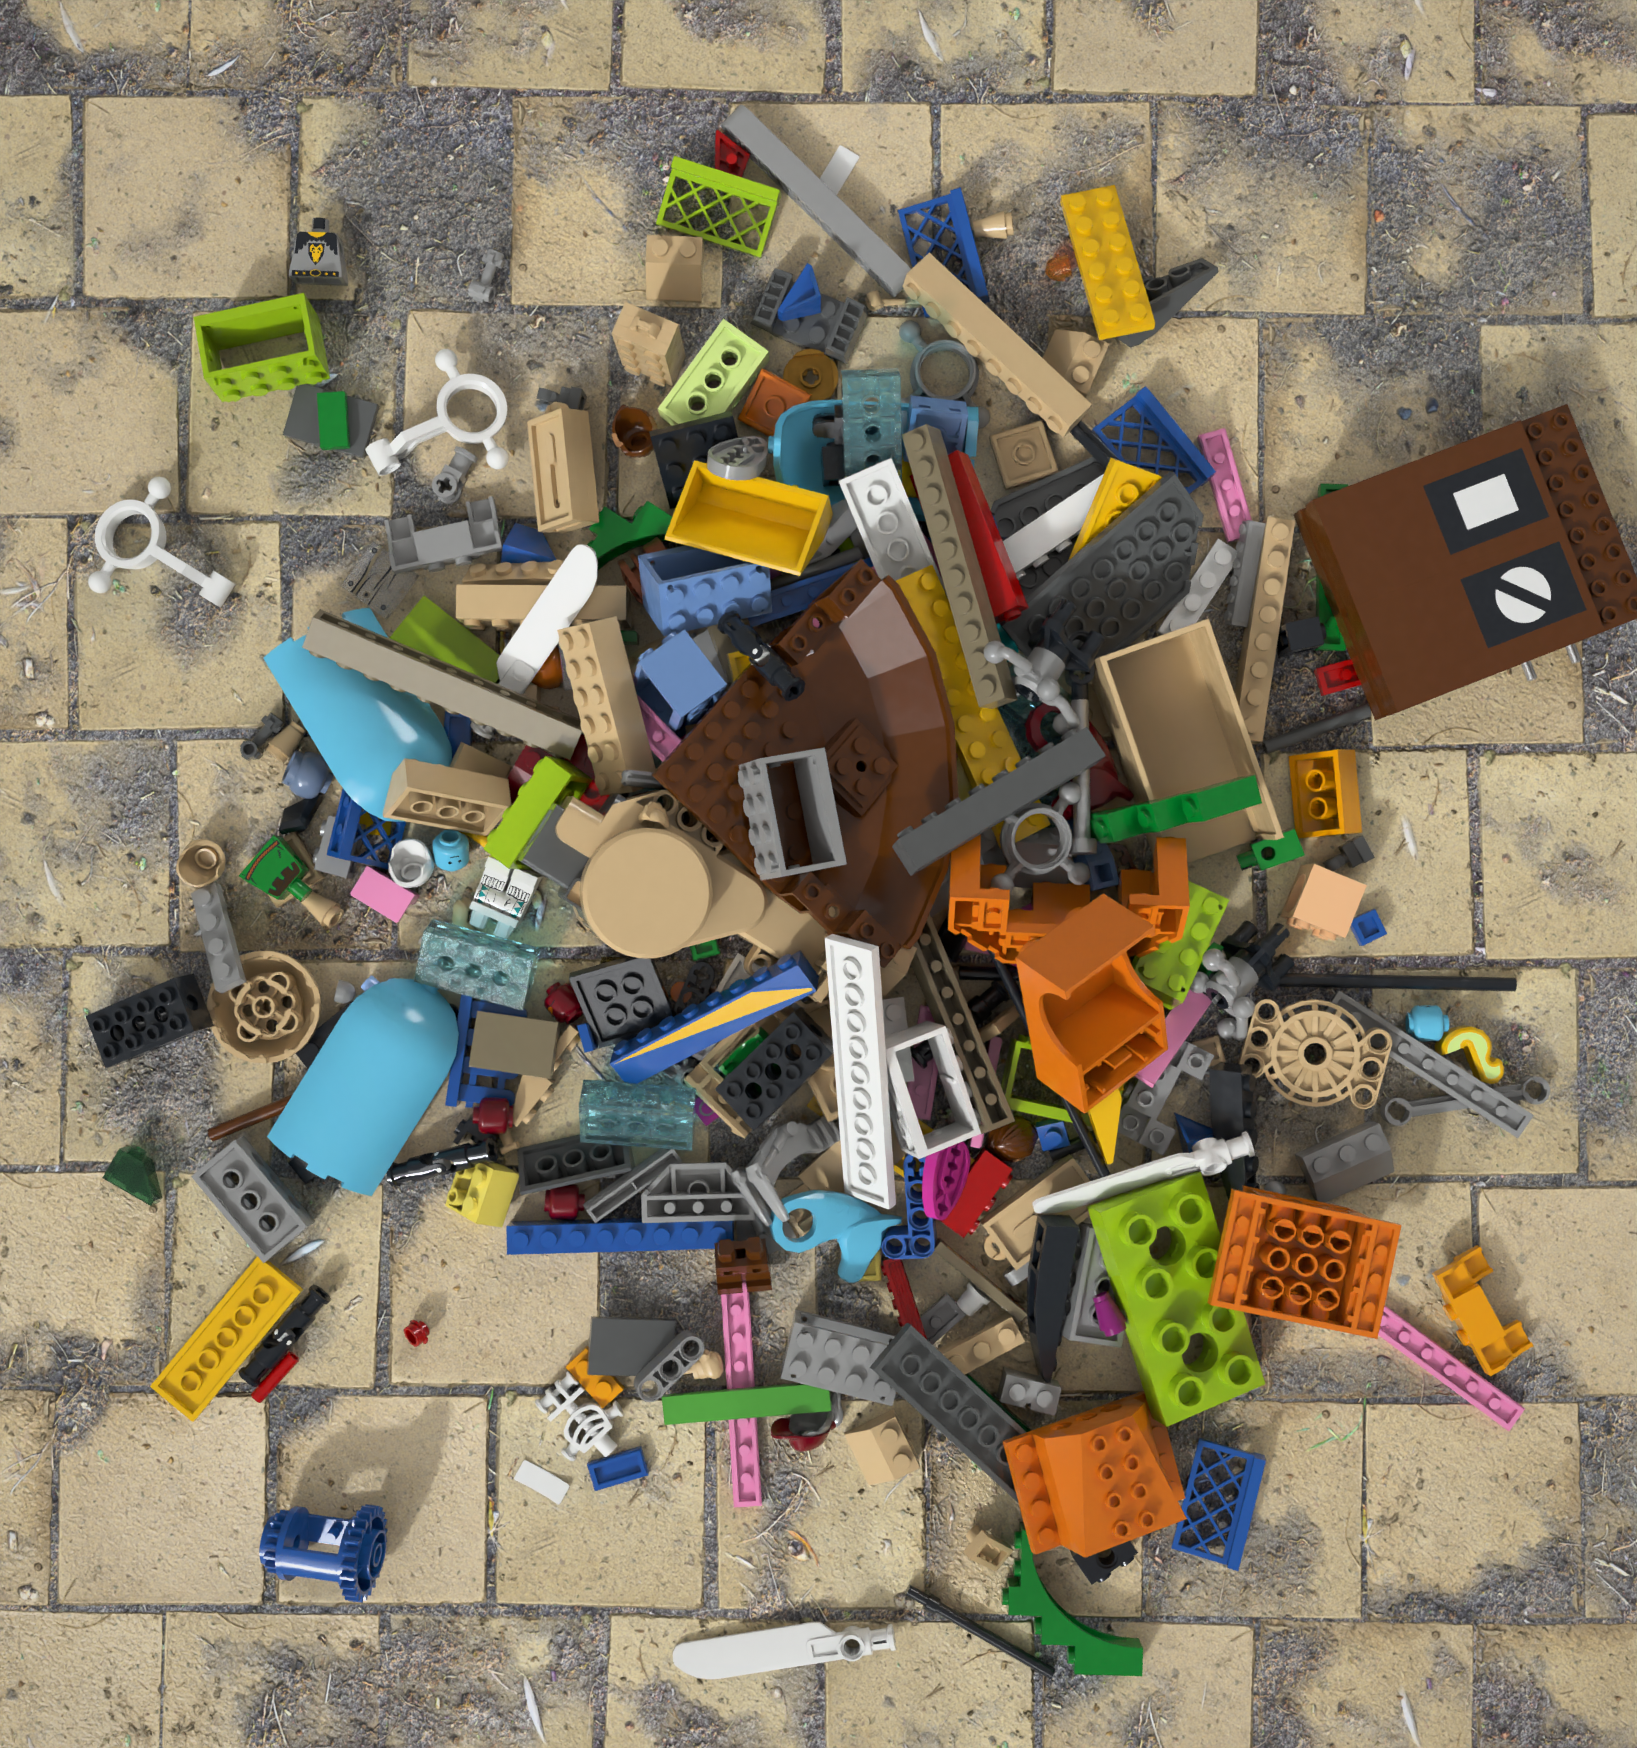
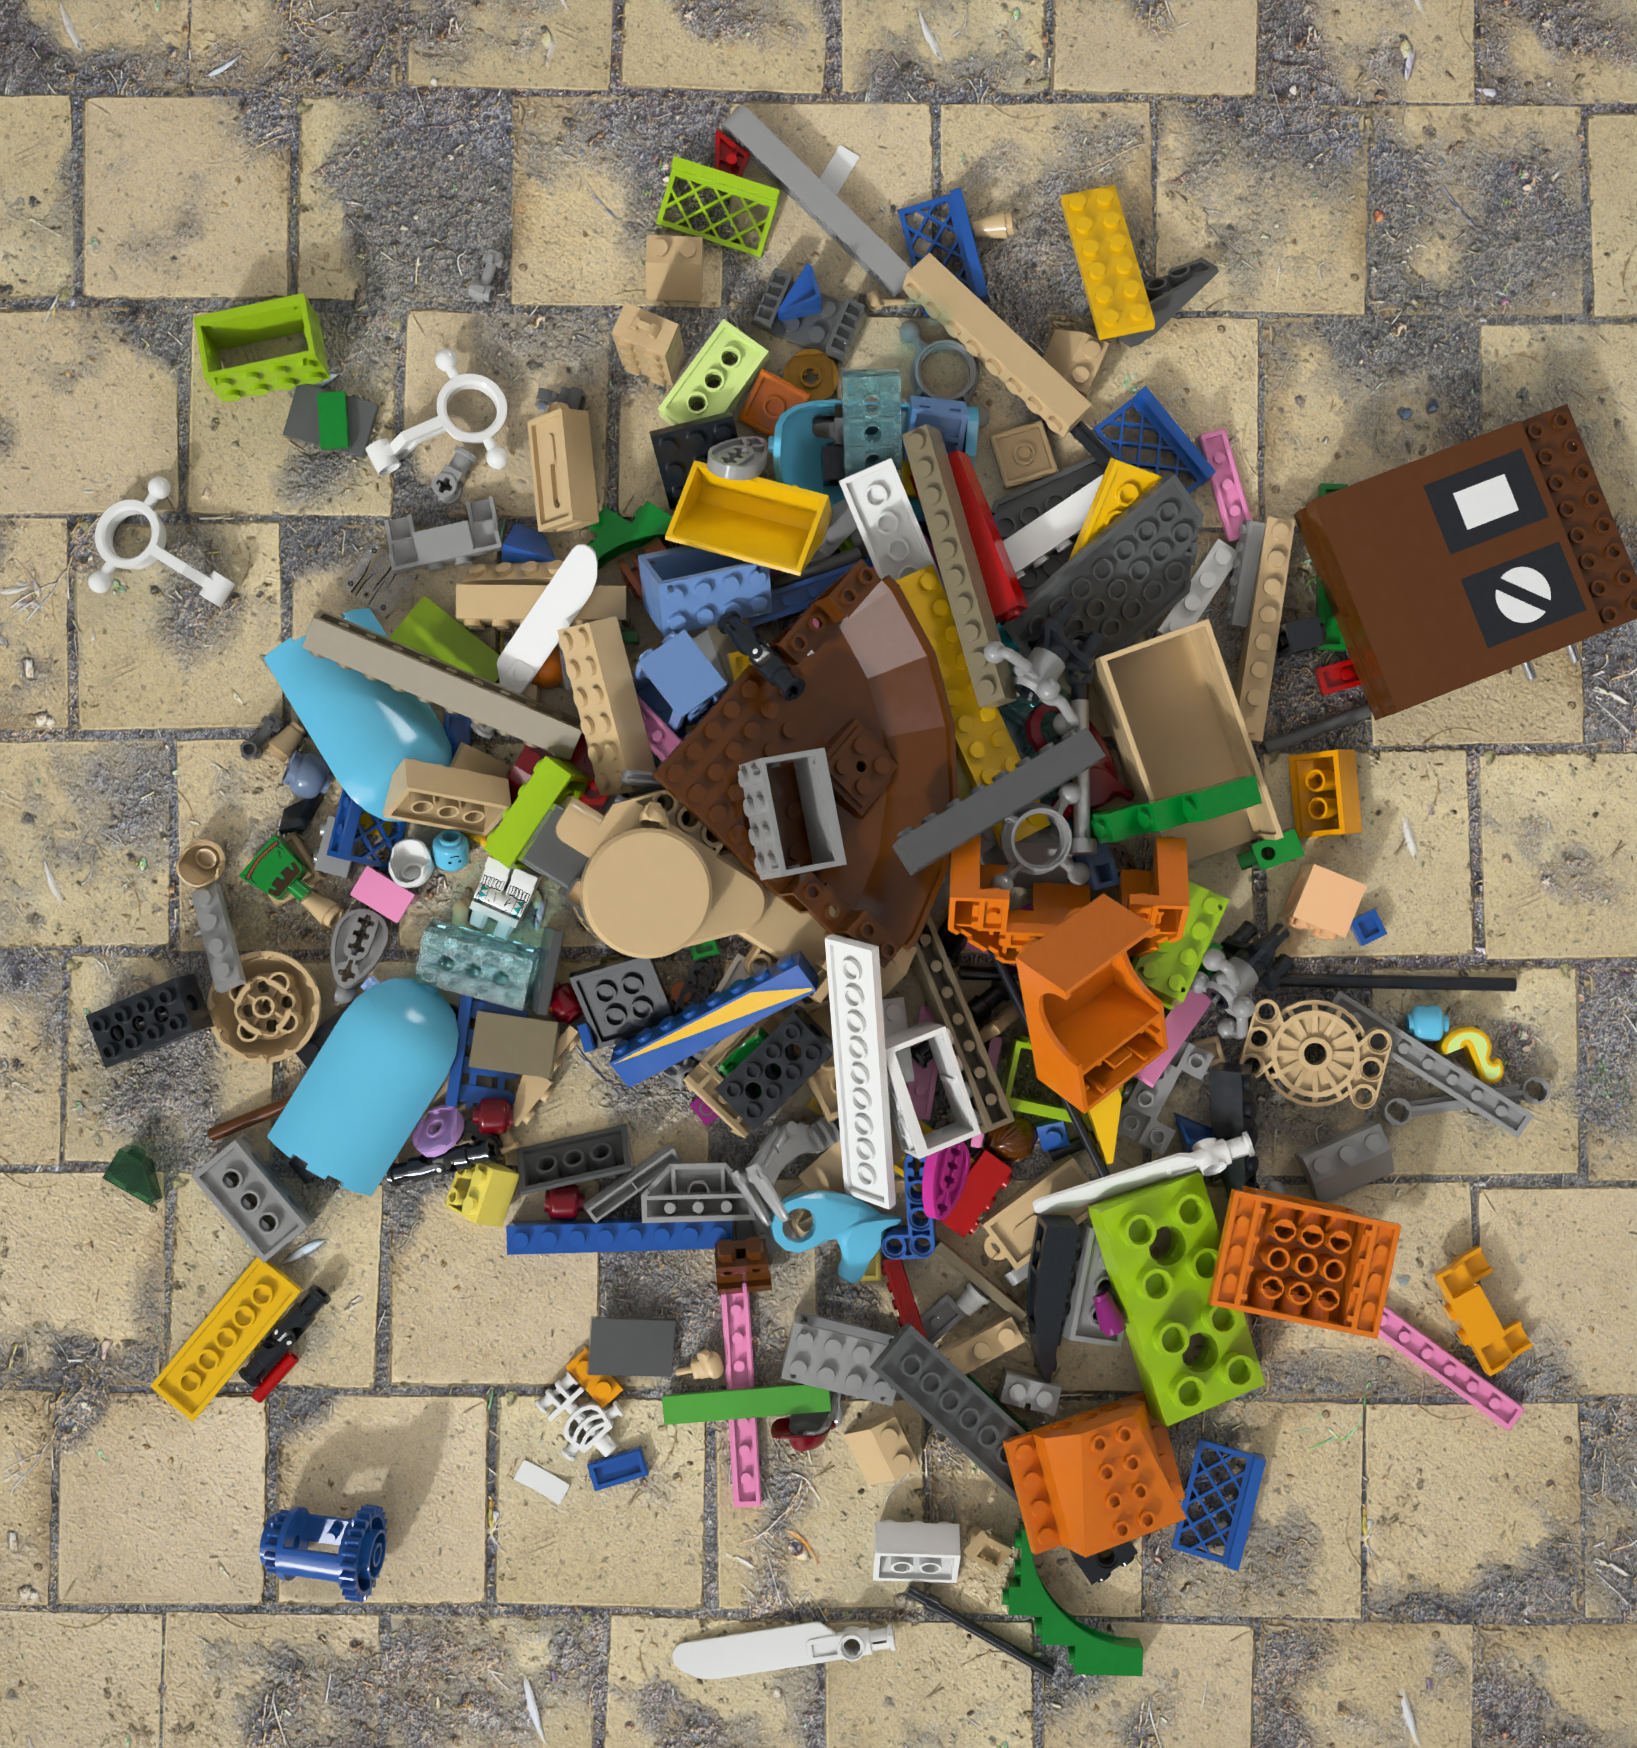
(318, 257): torso -> none
(373, 948): none -> light grey piece
(416, 1333): red plate -> none
(435, 1144): none -> lavender tile
(546, 970): none -> dark grey tile
(632, 430): reddish brown hair -> none
(637, 1114): clear light blue brick -> none
(662, 1379): light grey beam -> none
(916, 1551): none -> white slope
(1059, 268): clear orange plate -> none
(1352, 852): dark grey piece -> none

